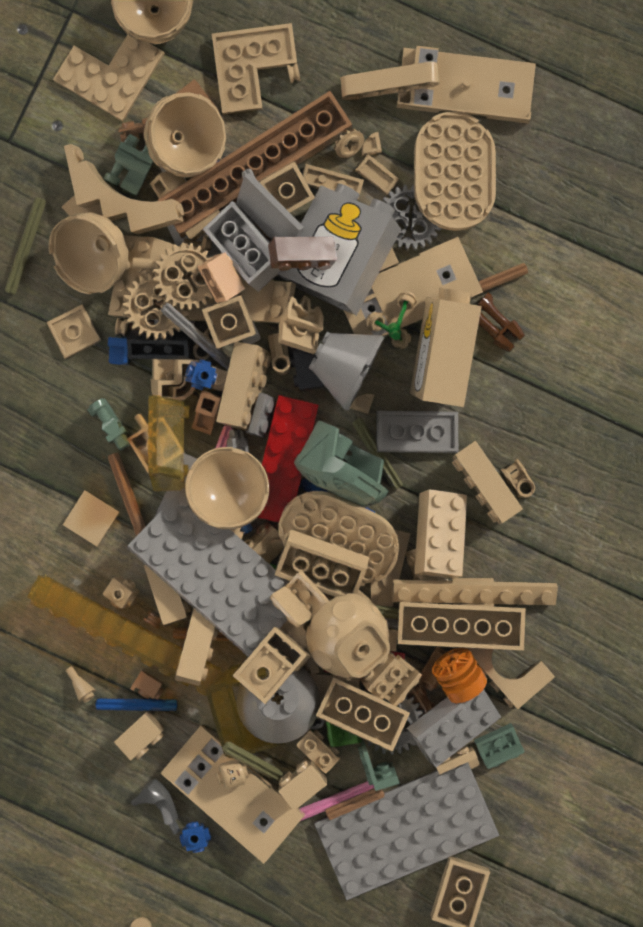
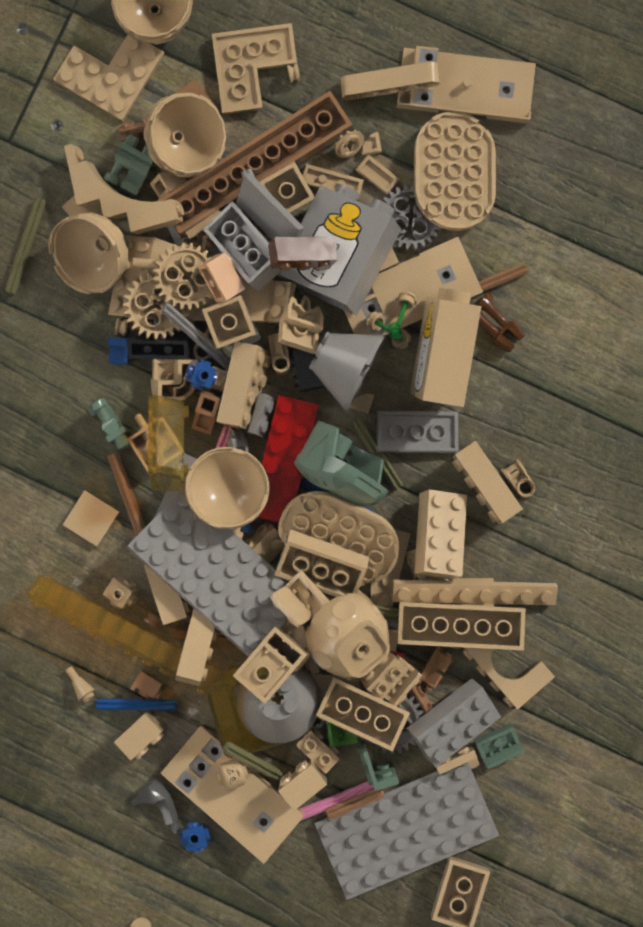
(73, 331): tan tile -> none
(459, 675): orange wheel -> none

